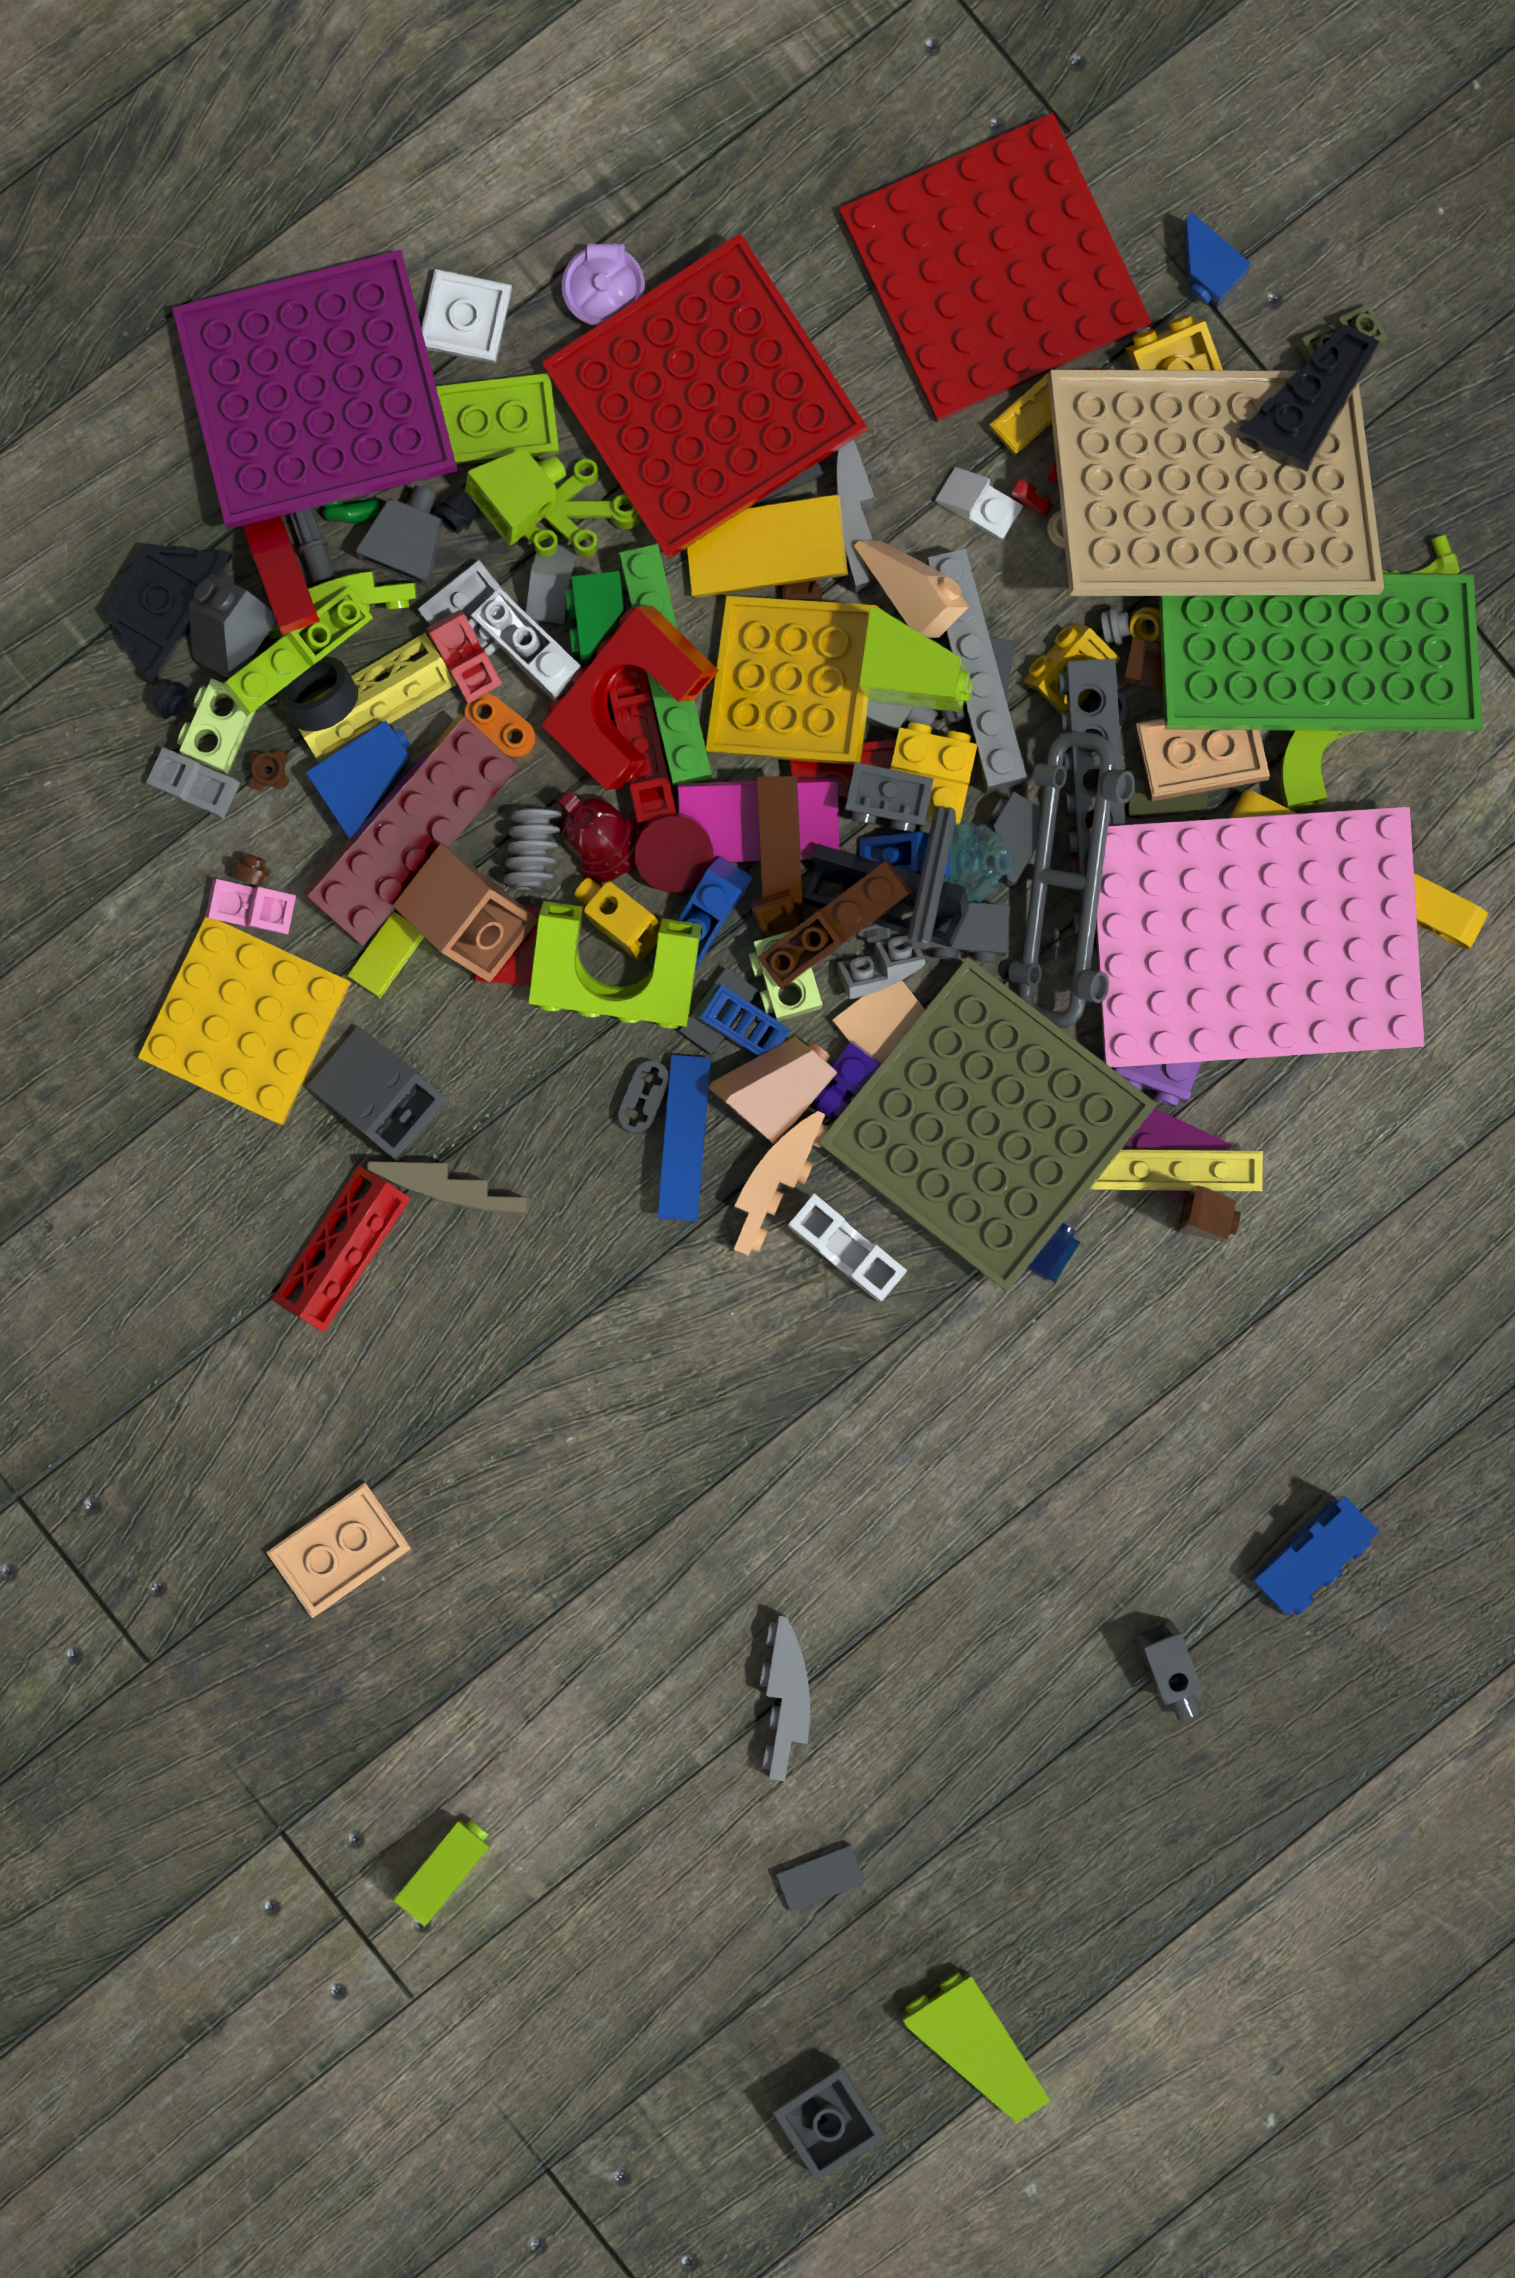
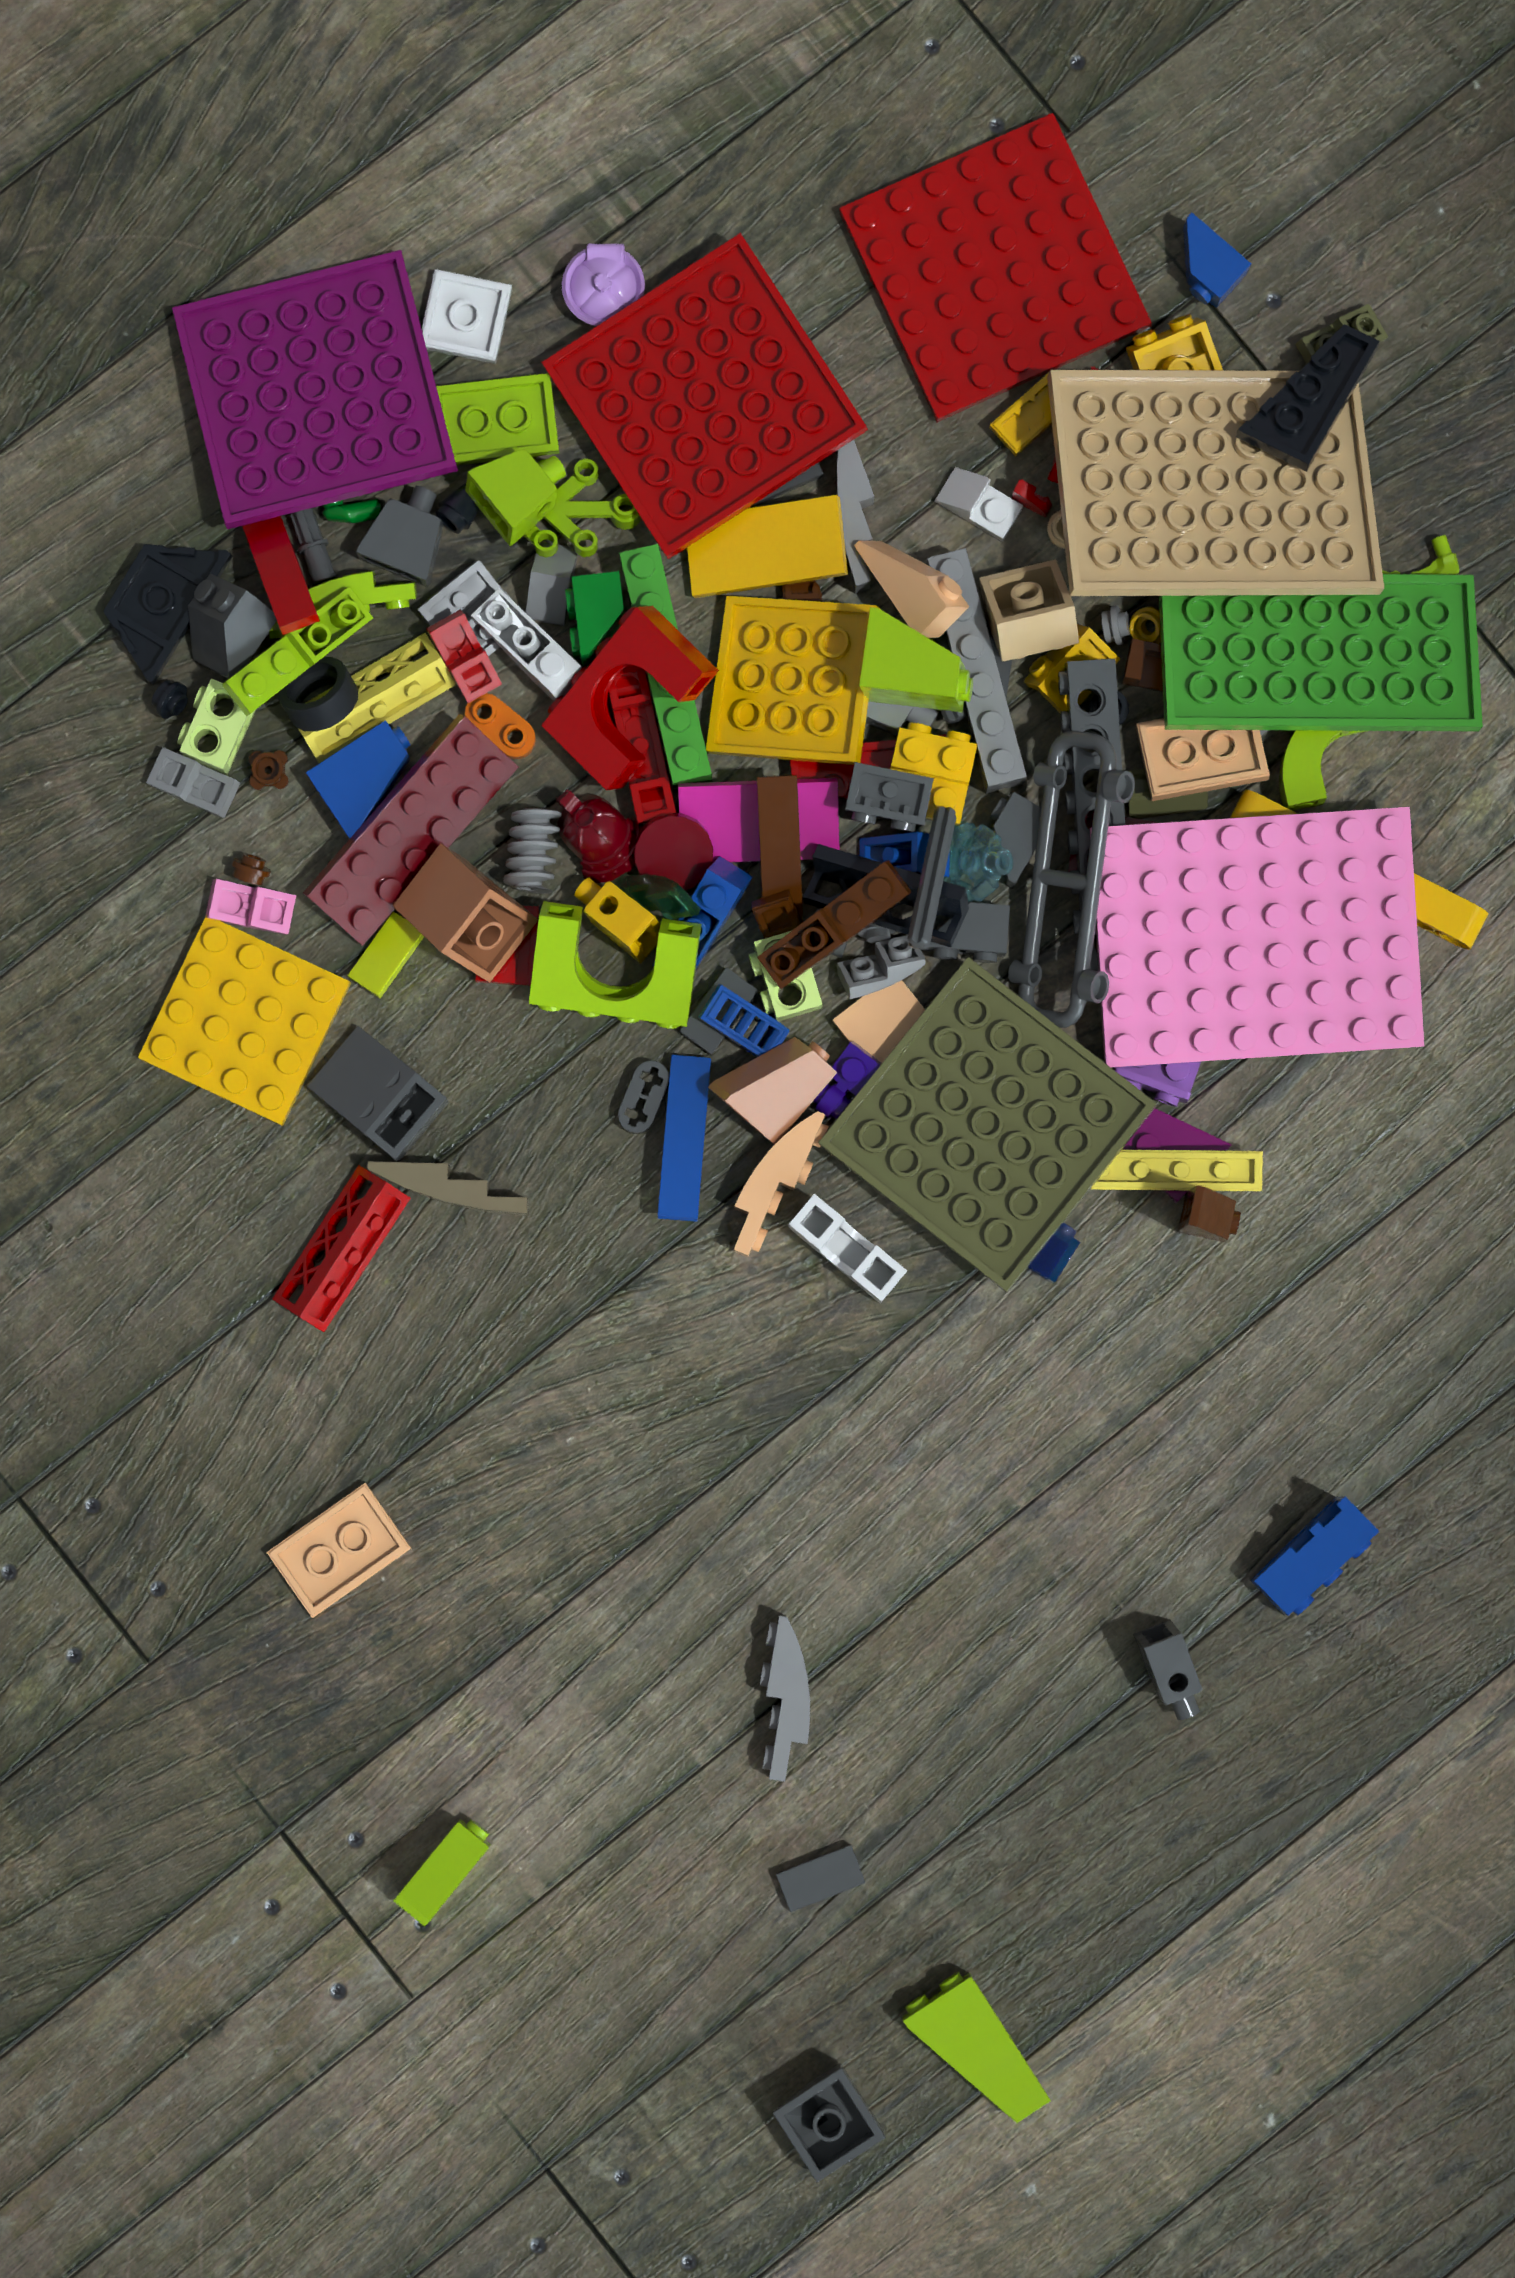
(660, 894): none -> clear green slope
(1029, 610): none -> tan brick

